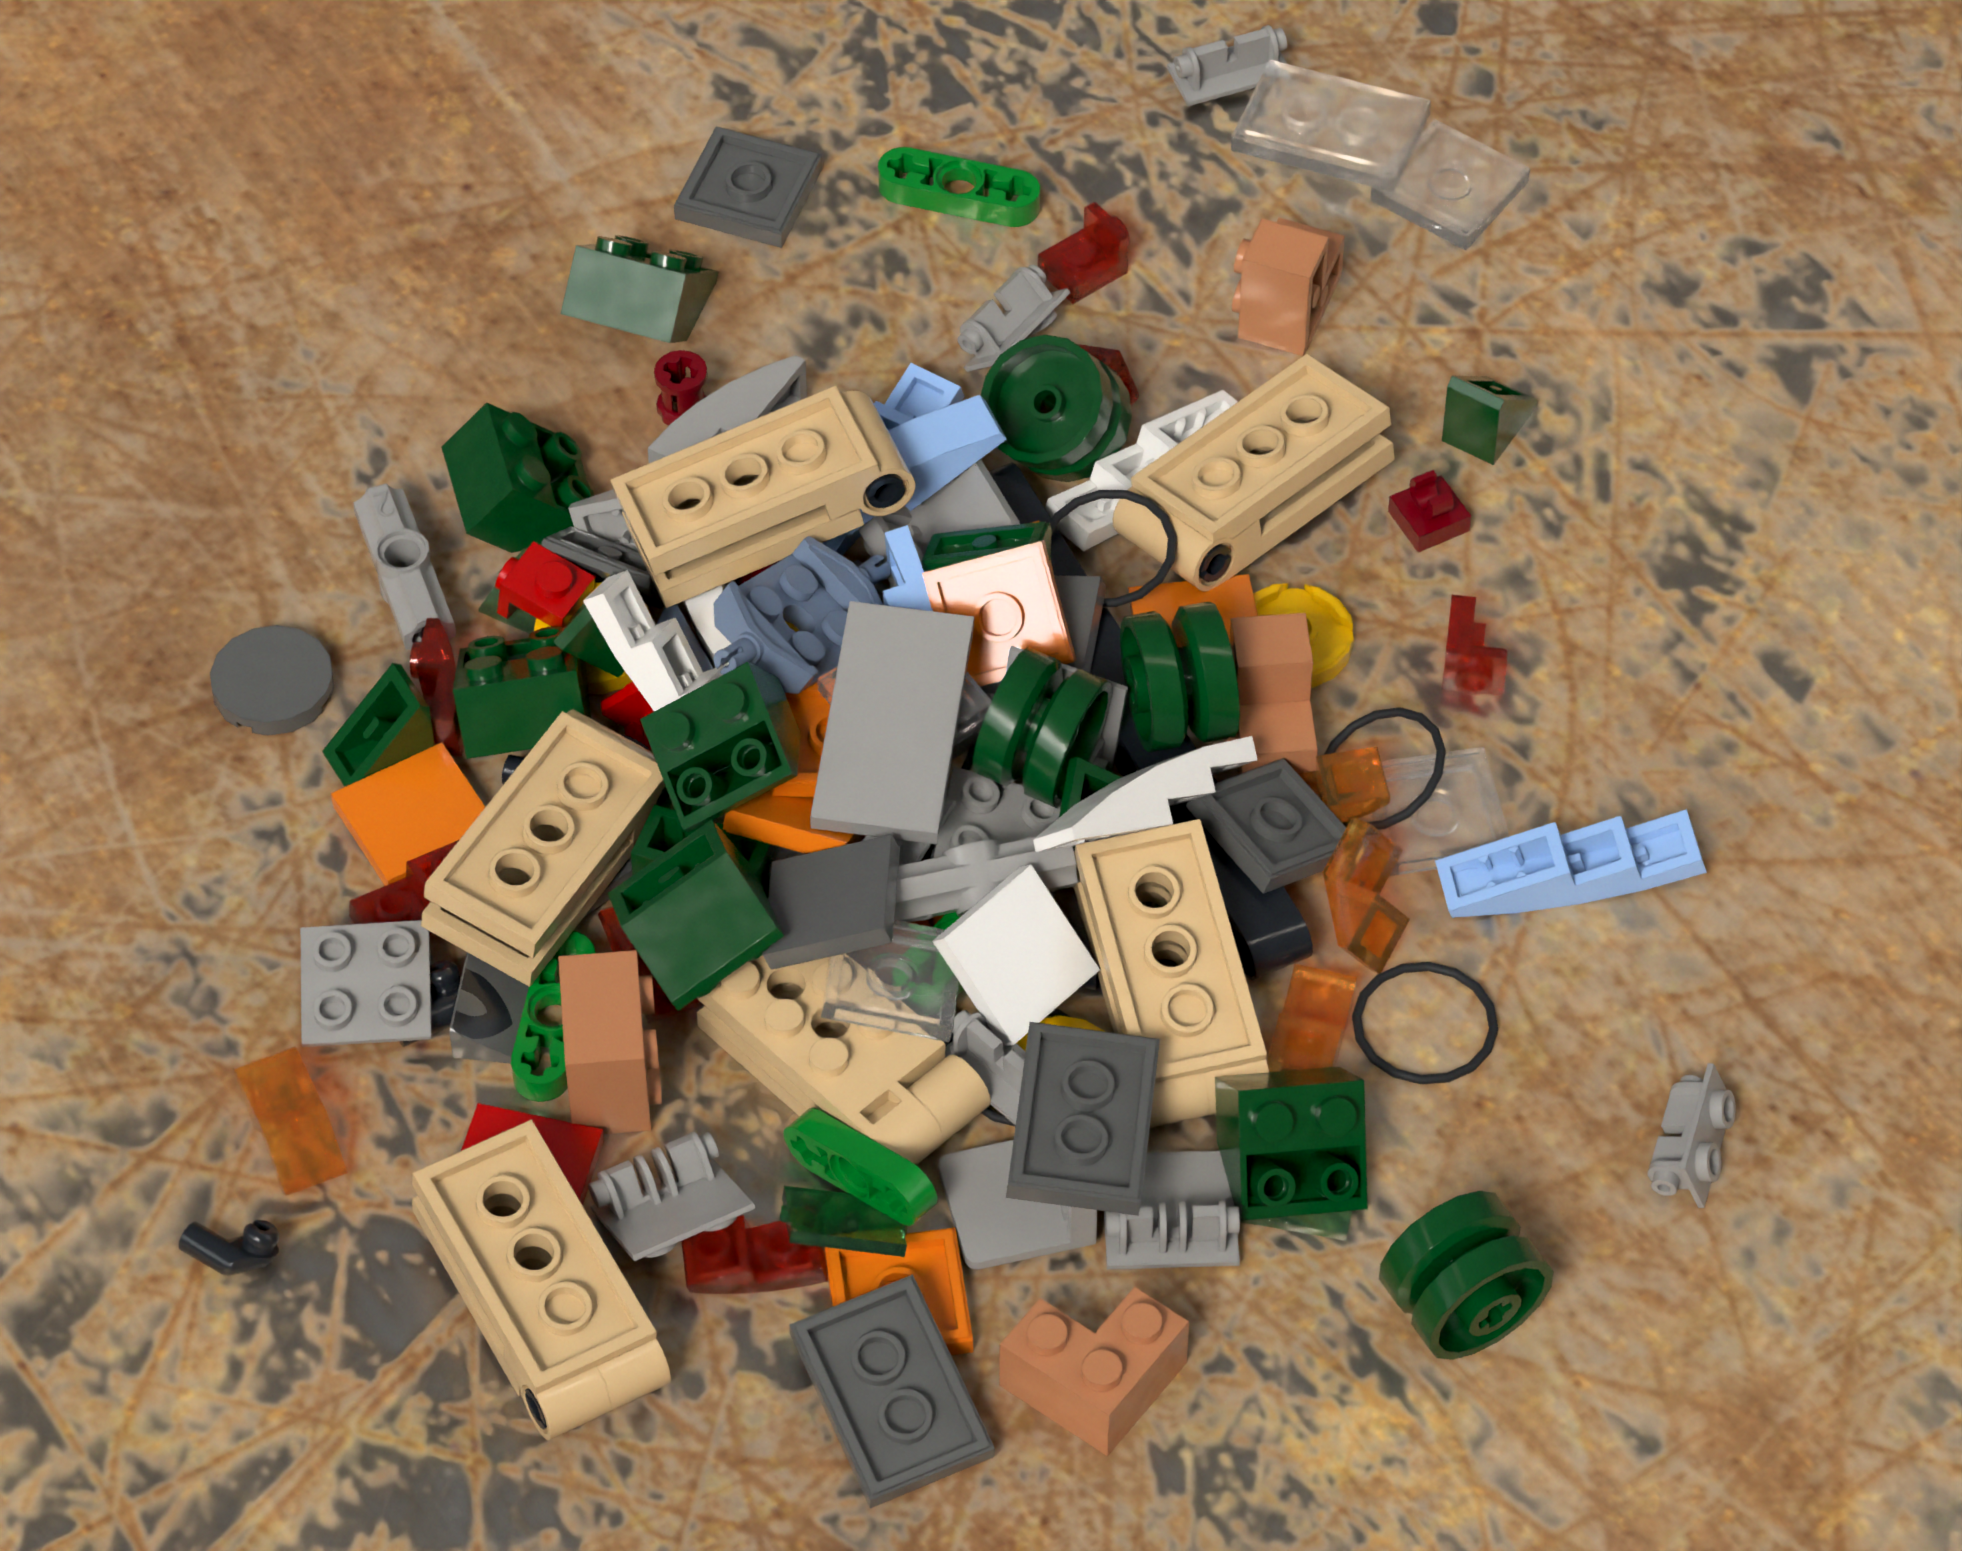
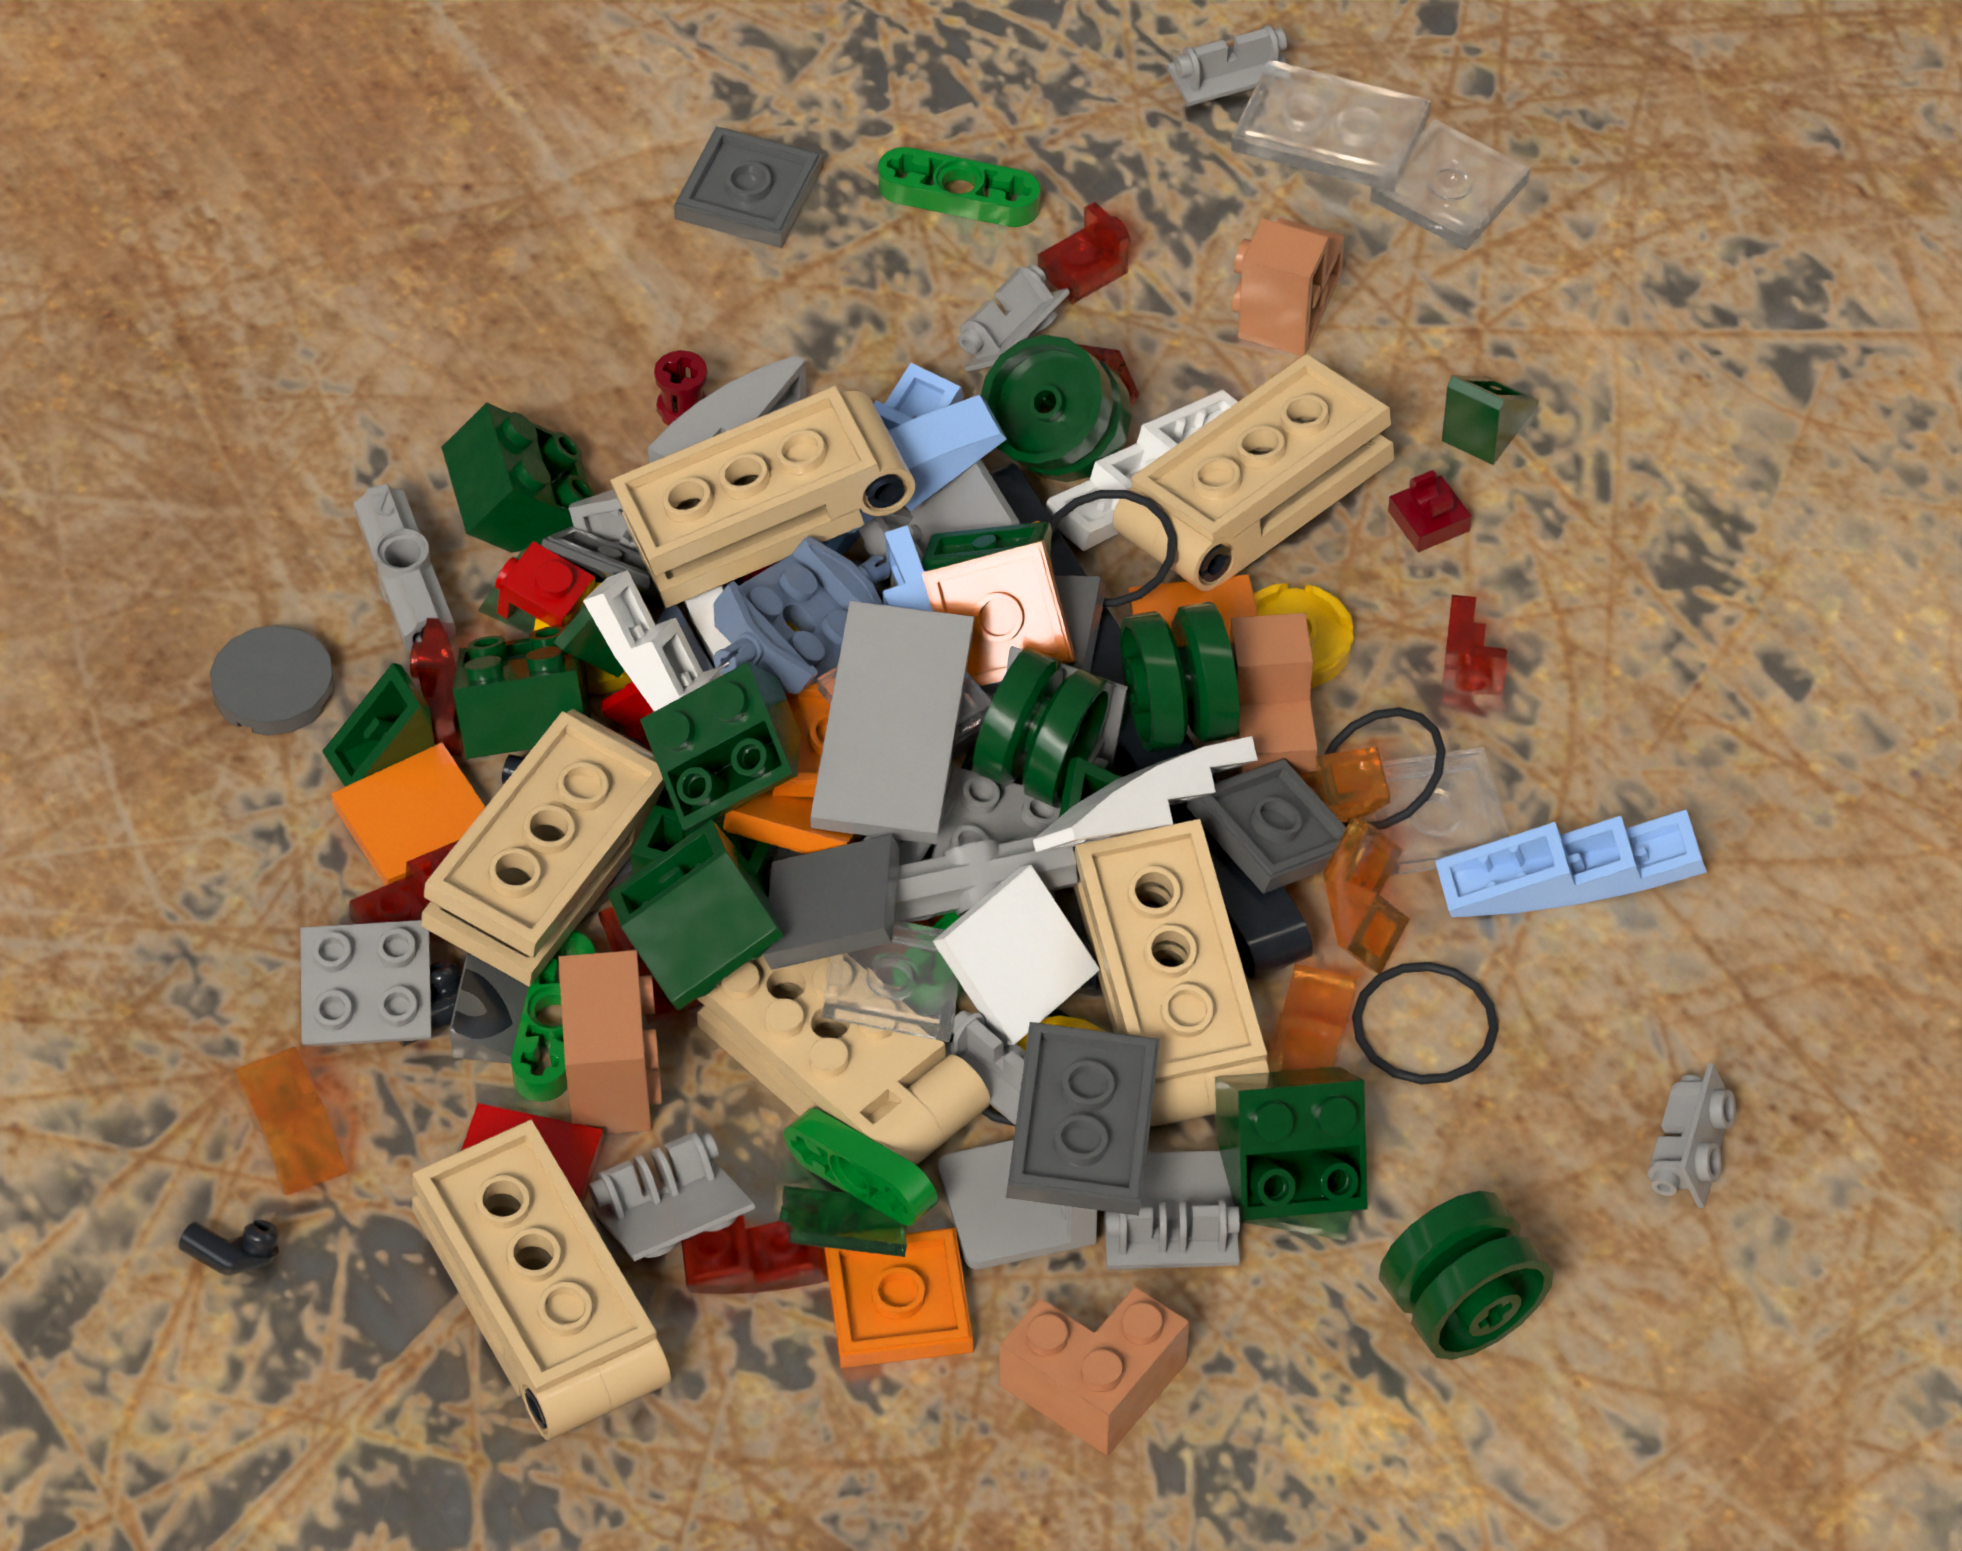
(638, 290): slope -> none
(891, 1391): dark grey tile -> none

